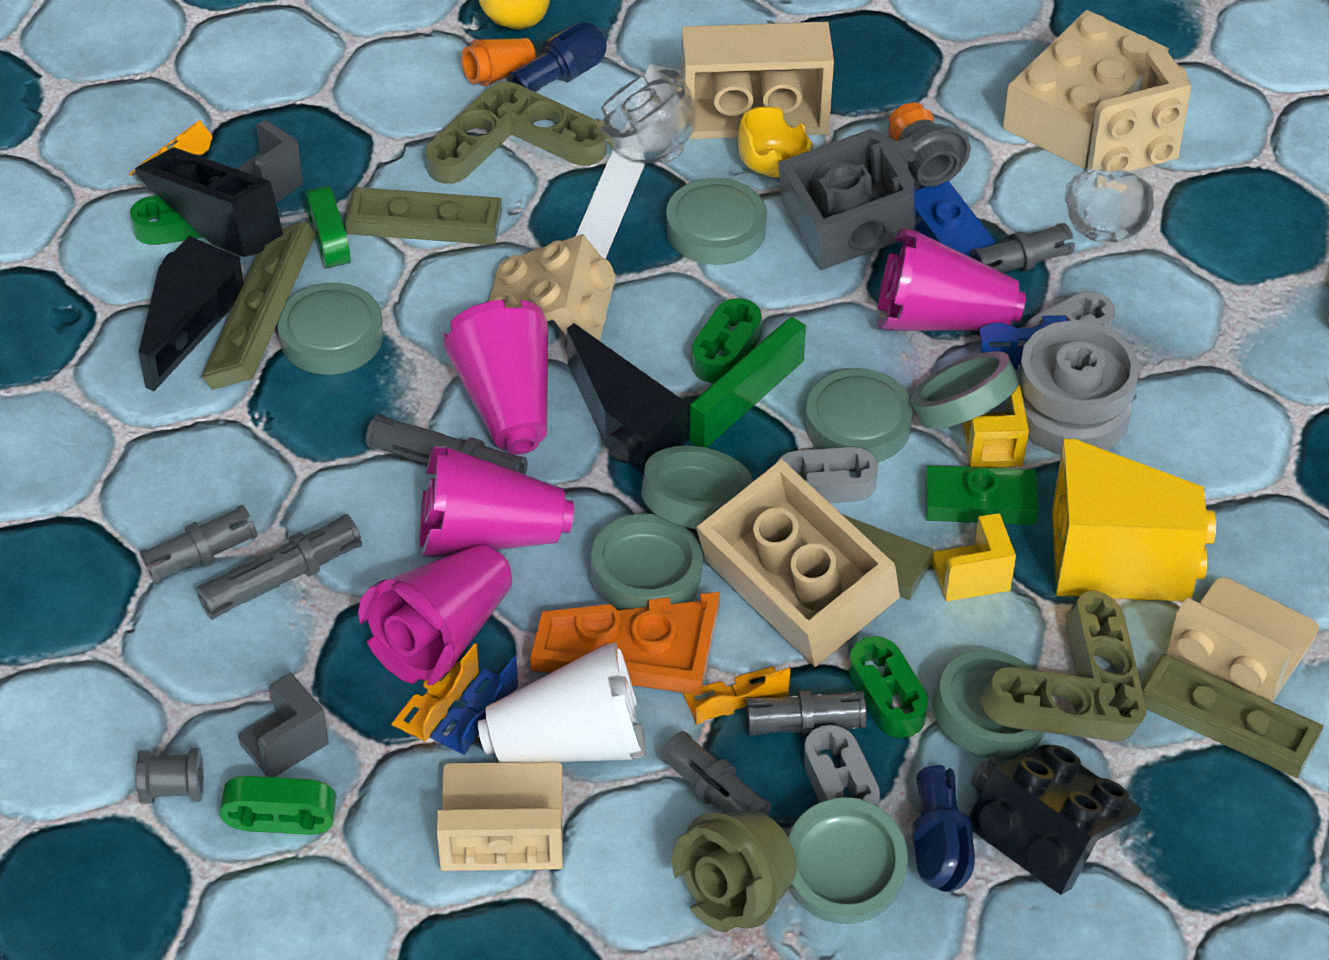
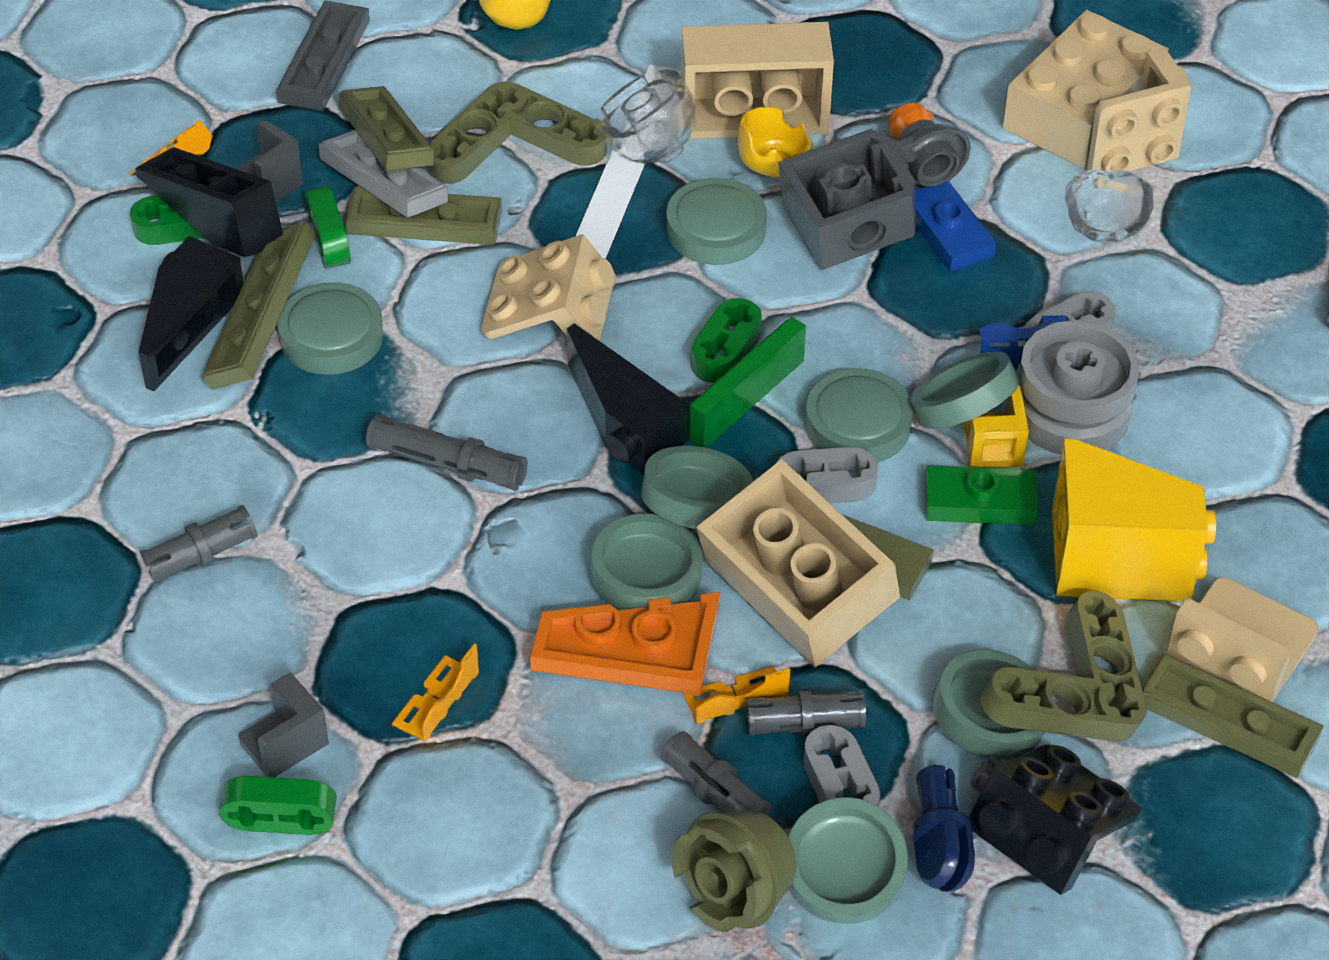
(170, 775): dark grey bush -> none
(300, 556): dark grey pin -> none
(323, 55): none -> dark grey tile
(386, 128): none -> olive tile
(405, 190): none -> light grey tile
(434, 612): dark pink cone -> none
(475, 709): blue piece -> none
(487, 506): dark pink cone -> none
(494, 59): orange cone -> none
(501, 816): tan bracket -> none
(504, 369): dark pink cone -> none
(563, 57): dark blue arm -> none
(569, 715): white cone -> none
(898, 682): green beam -> none
(943, 289): dark pink cone -> none
(977, 568): yellow panel -> none
(1026, 249): dark grey pin -> none

